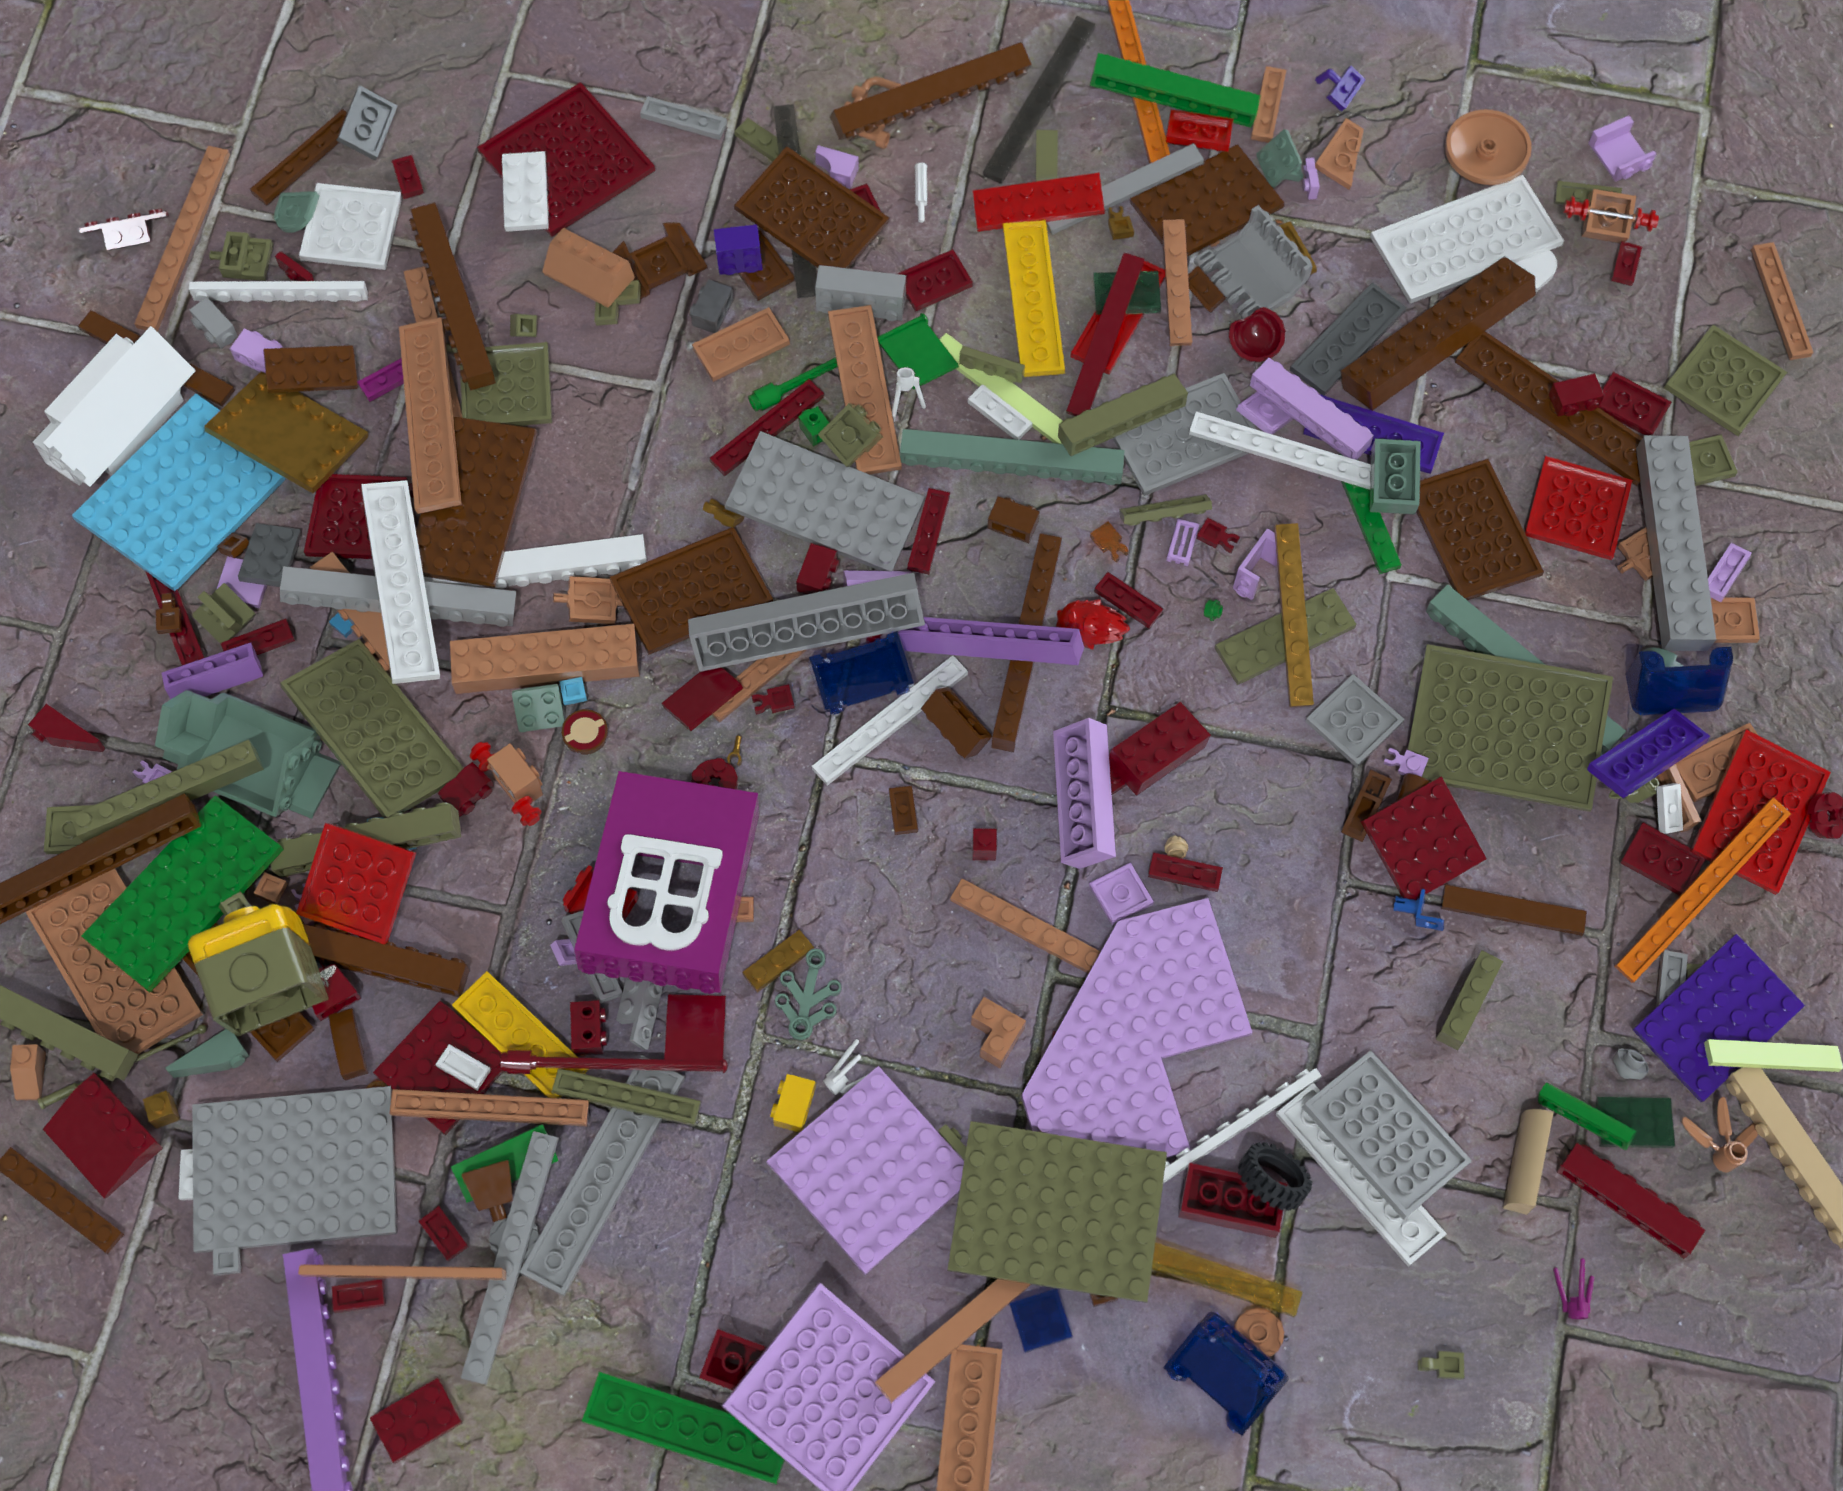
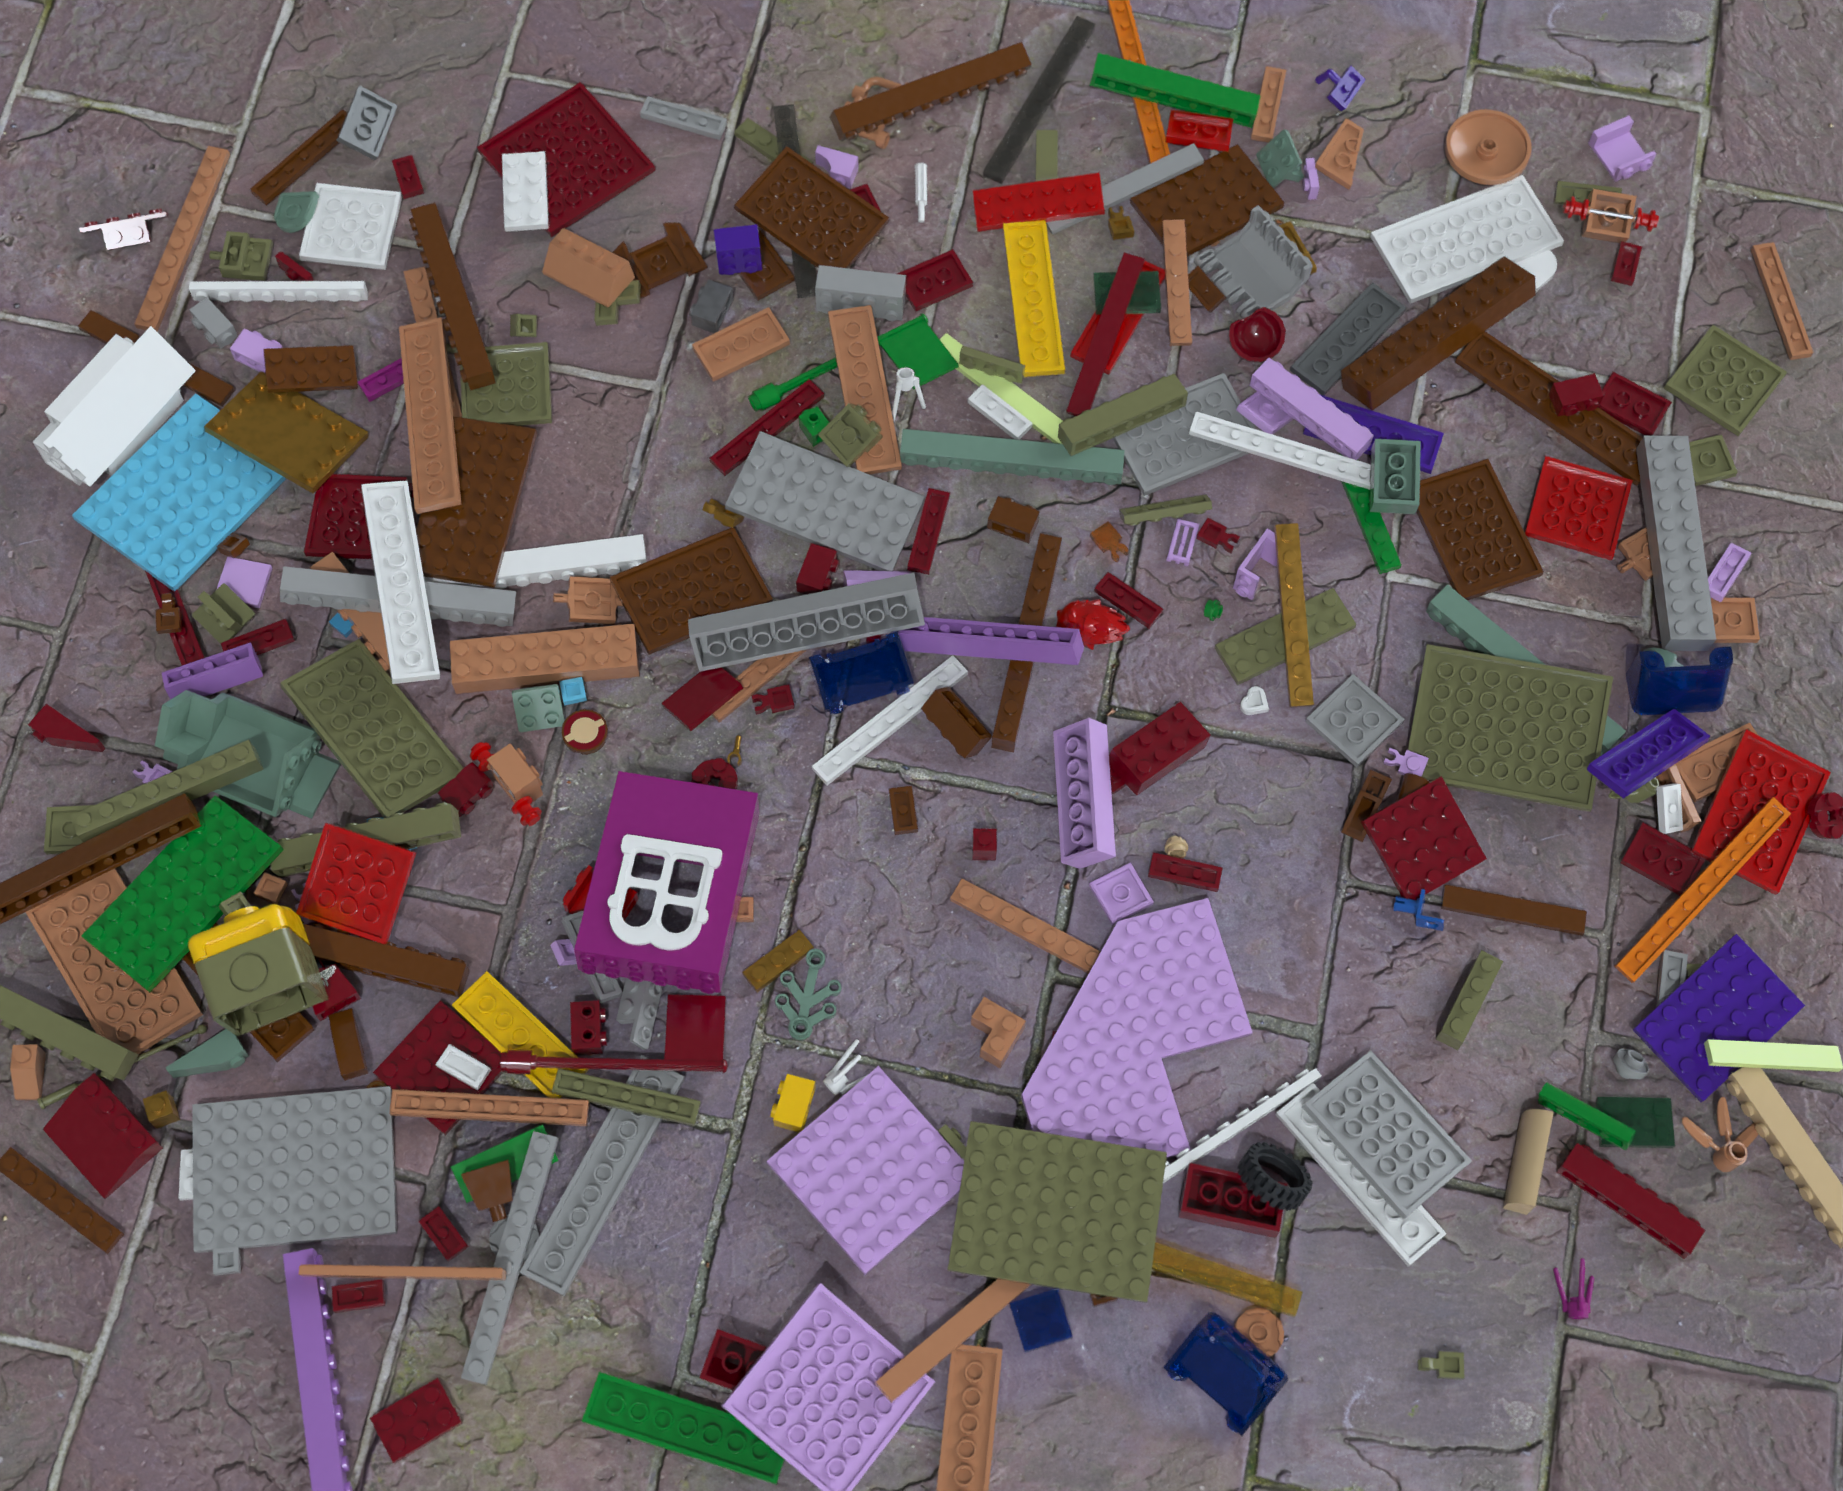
(267, 553): dark grey plate -> none
(1254, 702): none -> white tile

